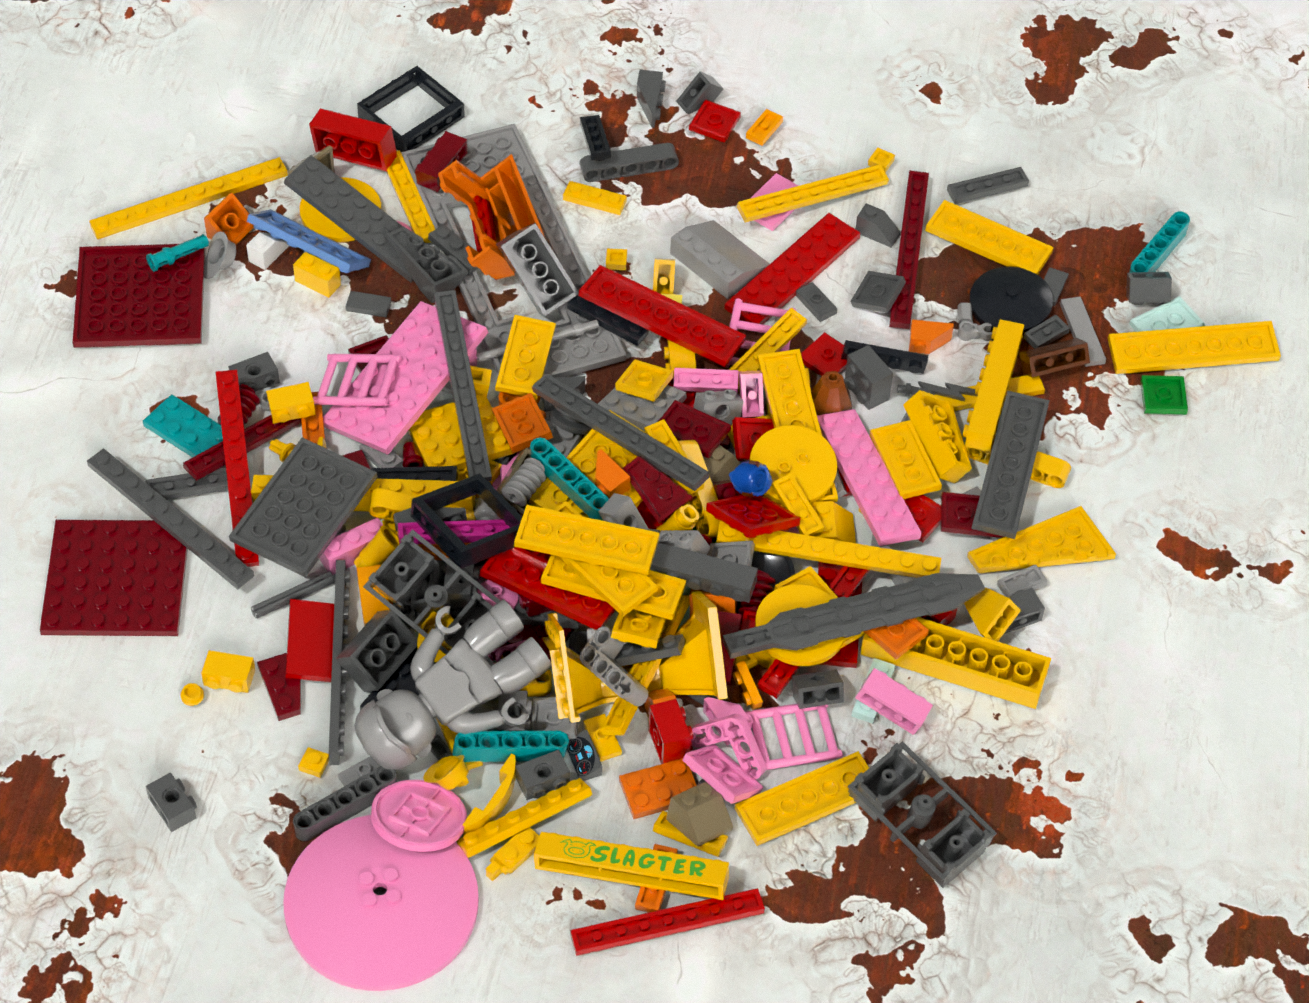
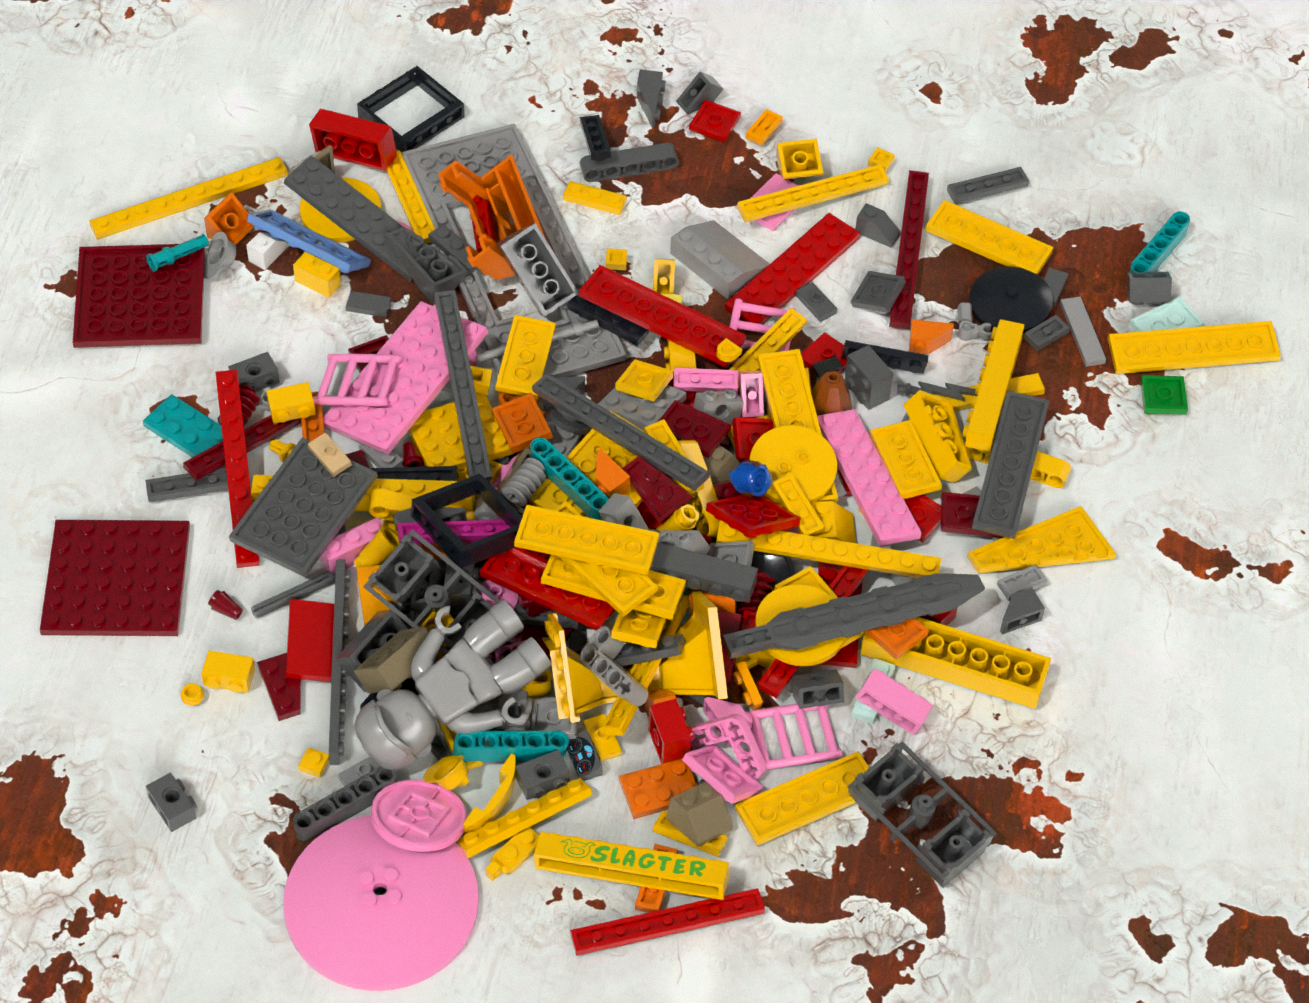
(170, 519): dark grey plate -> none
(225, 605): none -> dark red cone
(329, 454): none -> tan plate
(391, 662): none -> dark tan brick
(446, 151): dark red brick -> none
(728, 351): none -> yellow tile
(799, 159): none -> yellow slope
(827, 365): none -> pearl dark grey piece
(992, 613): yellow slope -> none
(1054, 357): reddish brown brick -> none

